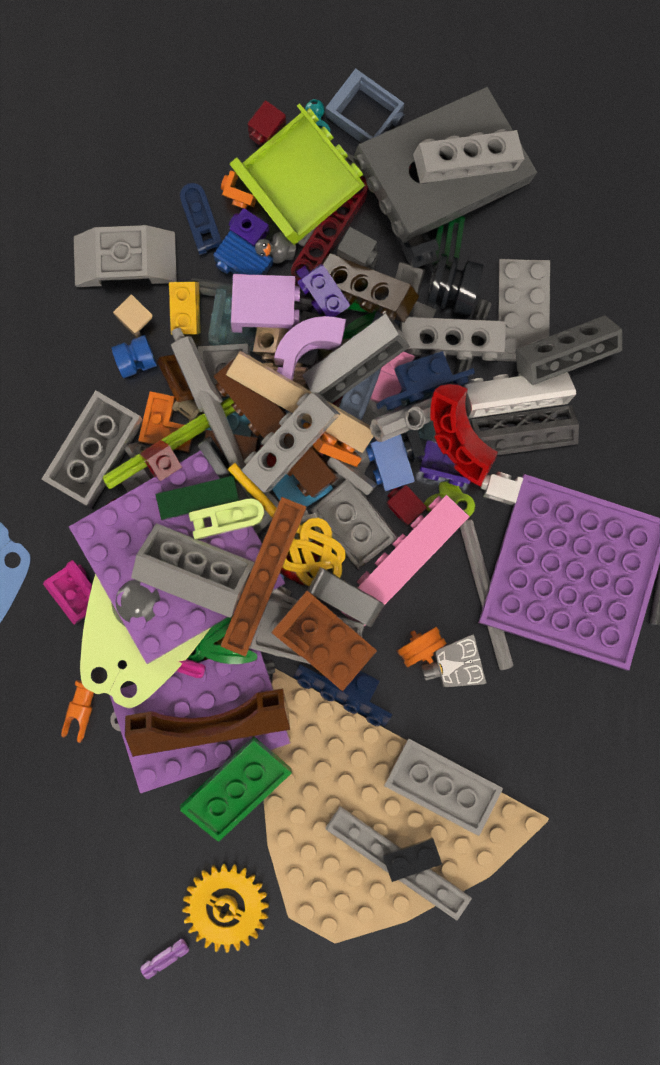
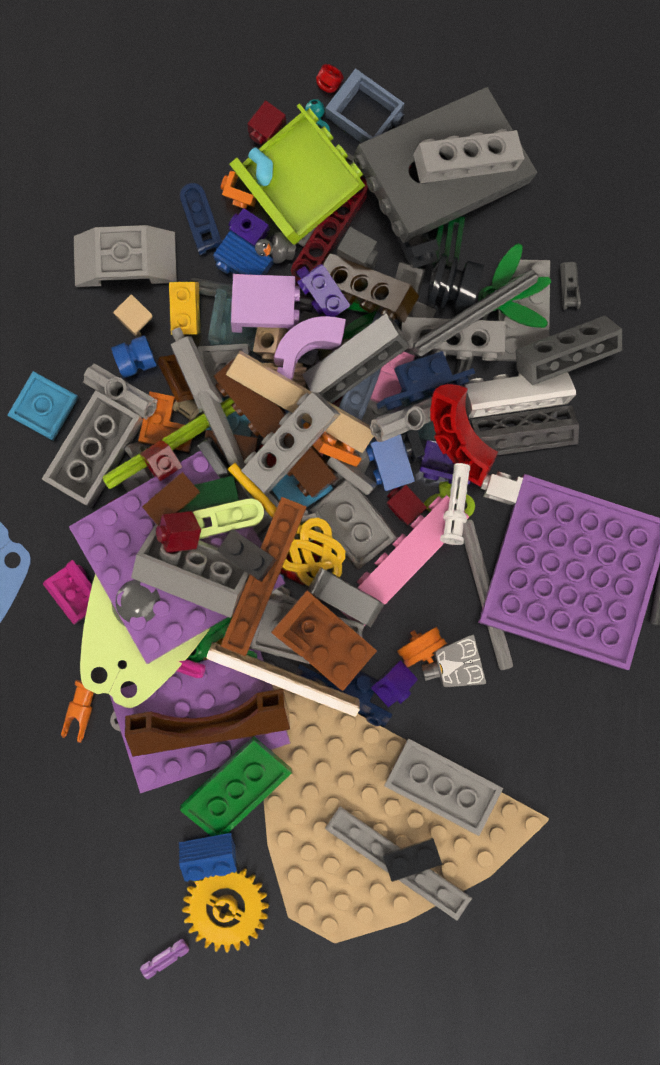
(43, 406): none -> dark azure plate
(131, 397): none -> light grey piece
(171, 498): none -> reddish brown tile
(178, 531): none -> dark red brick
(207, 857): none -> blue brick
(246, 555): none -> black plate
(264, 167): none -> medium azure arm
(284, 679): none -> tile
(331, 76): none -> red tile
(395, 684): none -> dark purple brick
(454, 517): none -> white pin
(475, 312): none -> dark grey axle
(513, 310): none -> green plant
(569, 282): none -> dark grey bar

